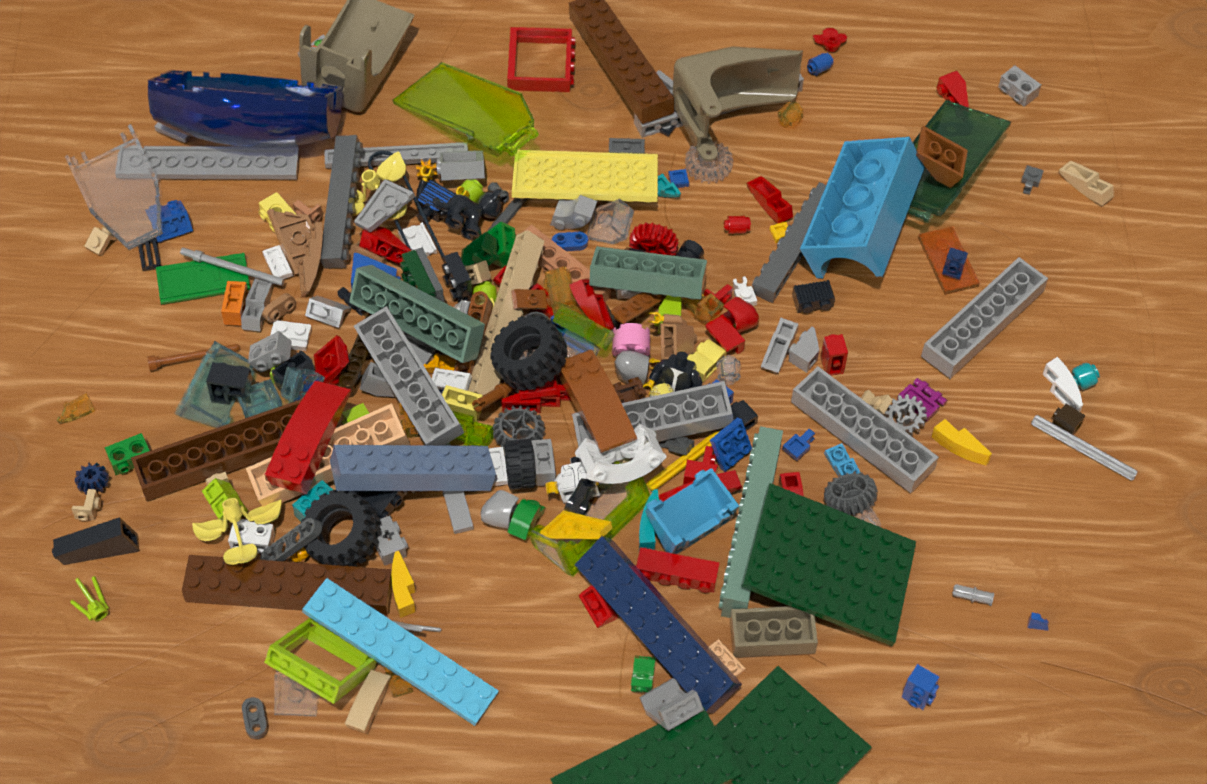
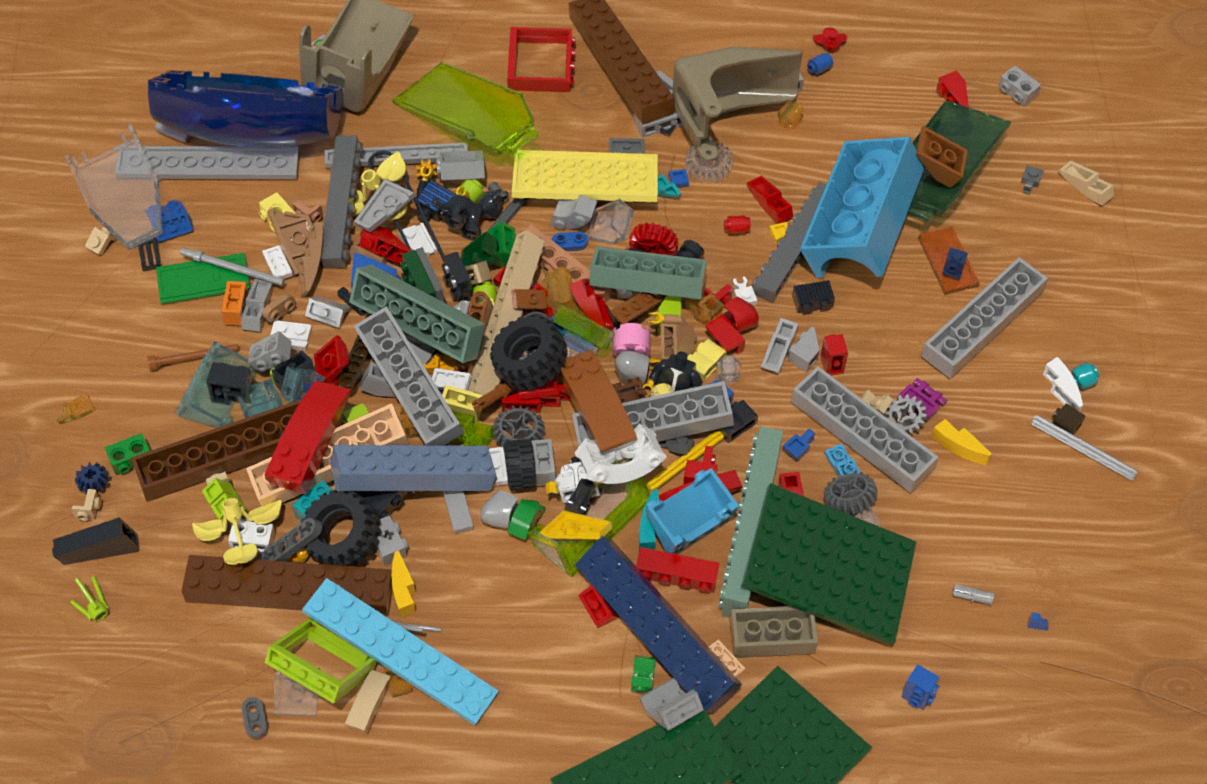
(731, 444): blue tile -> none

